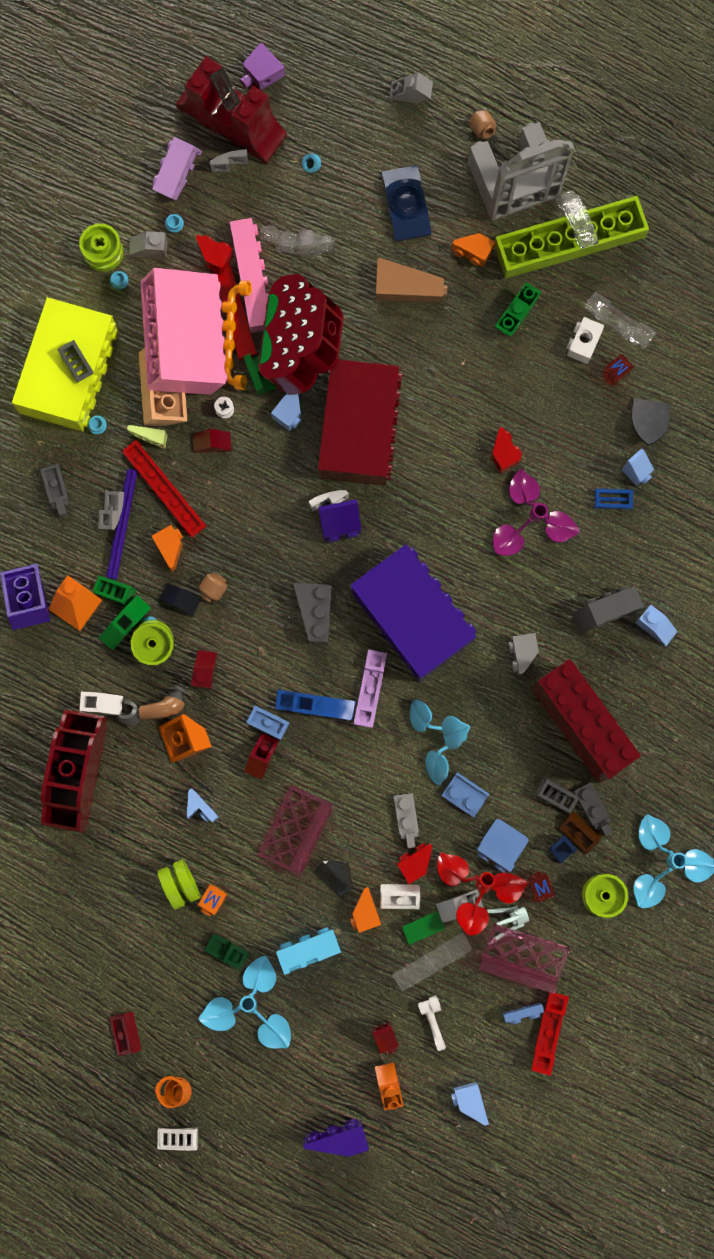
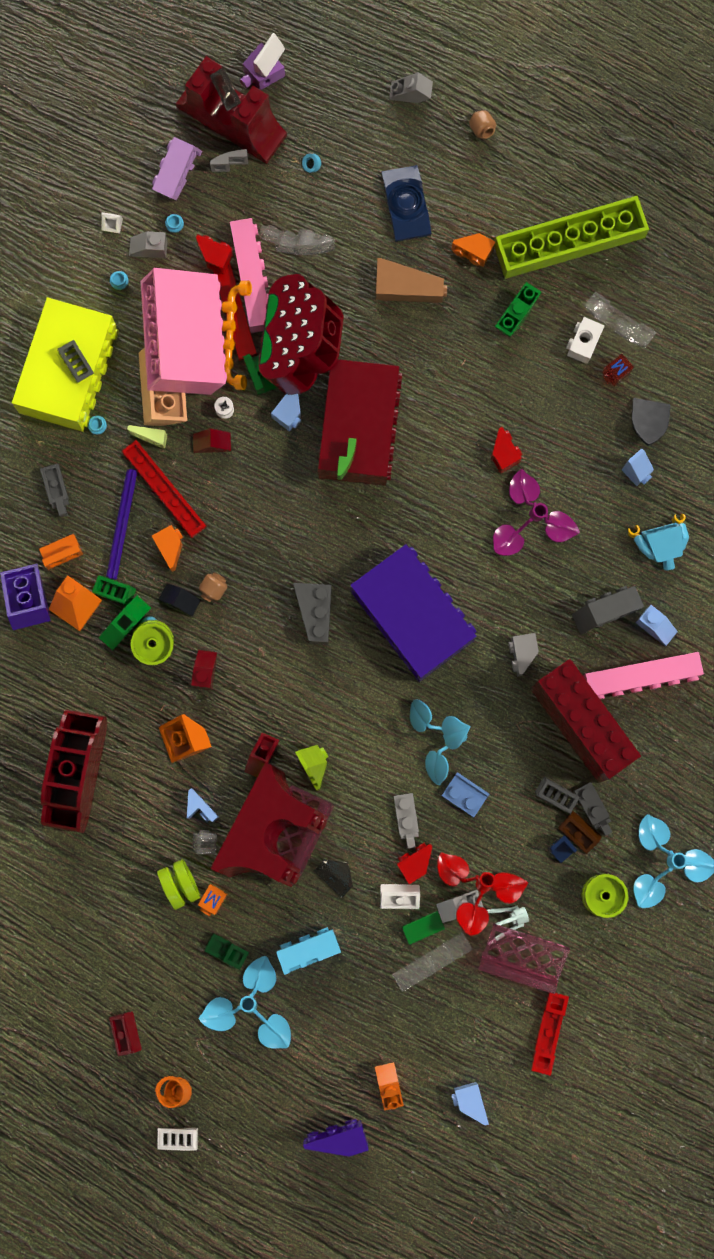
(60, 551): none -> orange panel
(101, 247): lime wheel -> none
(101, 703): white slope -> none
(111, 223): none -> white slope
(113, 507): light grey slope -> none
(166, 708): piece -> none
(204, 842): none -> clear brick
(254, 835): none -> dark red piece
(267, 722): medium blue plate -> none
(268, 56): none -> white slope
(314, 763): none -> lime wedge
(315, 705): blue slope -> none
(331, 497): white slope -> none
(340, 521): dark purple slope -> none
(345, 462): none -> bright green slope
(365, 913): orange slope -> none
(370, 689): lavender slope -> none
(385, 1038): dark red slope -> none
(429, 1008): white brick -> none
(502, 845): medium blue bracket -> none
(526, 178): light grey bracket -> none
(531, 1011): medium blue plate -> none
(540, 886): clear red brick -> none
(578, 218): clear slope -> none
(597, 505): blue tile -> none
(645, 674): none -> bright pink brick
(663, 542): none -> medium azure torso

